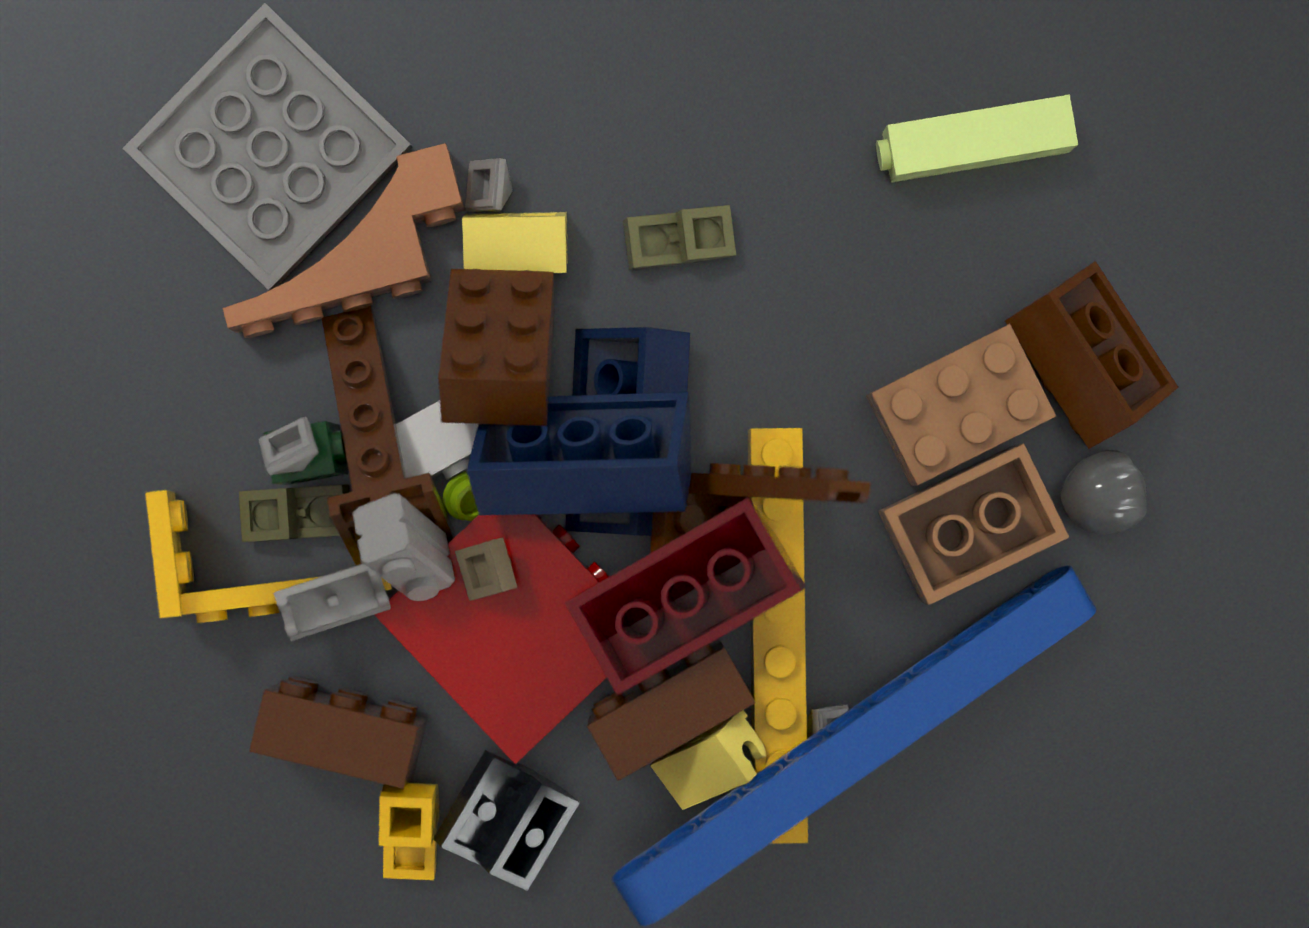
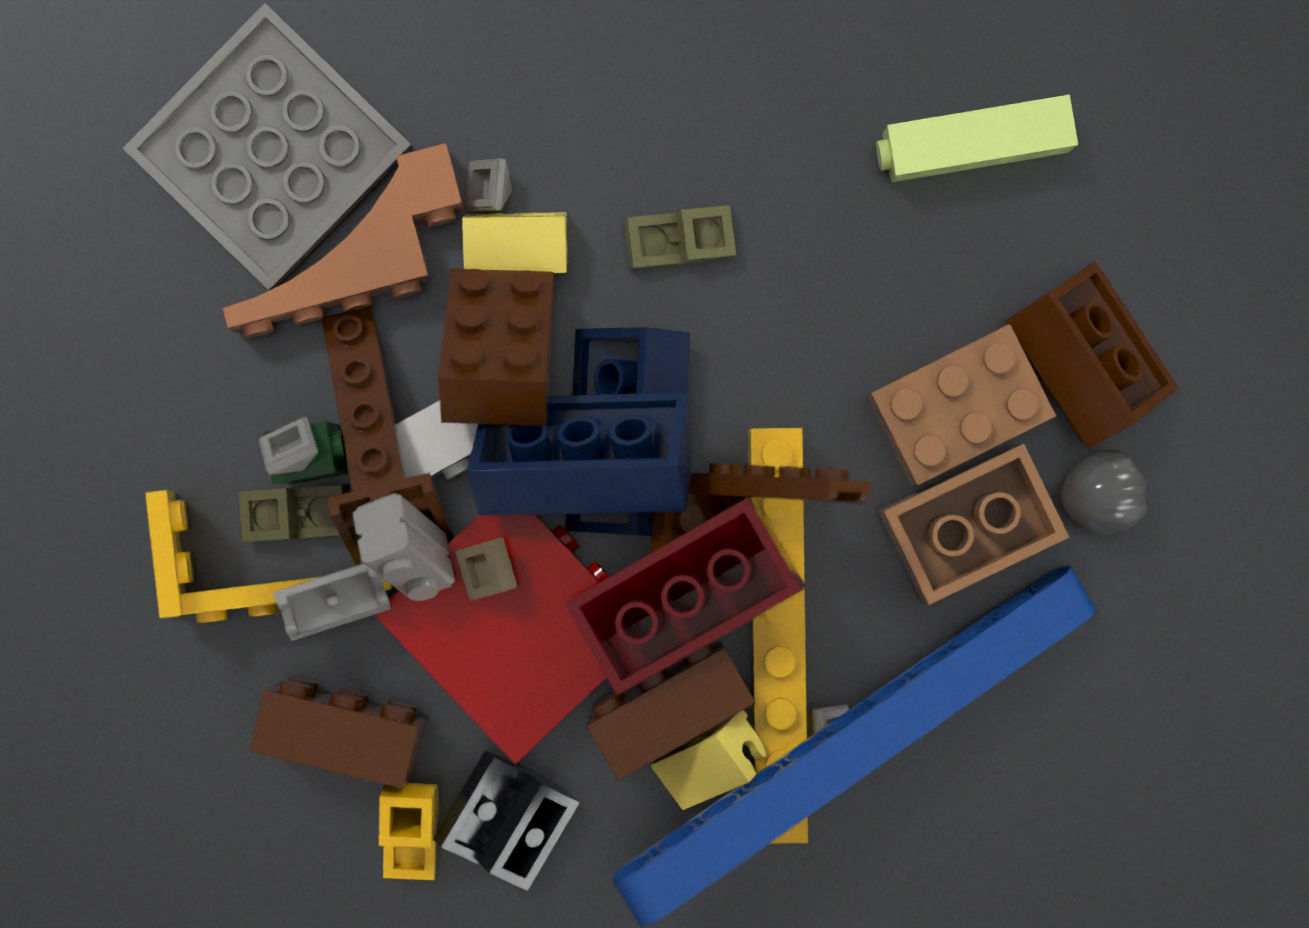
(459, 498): lime plate -> none

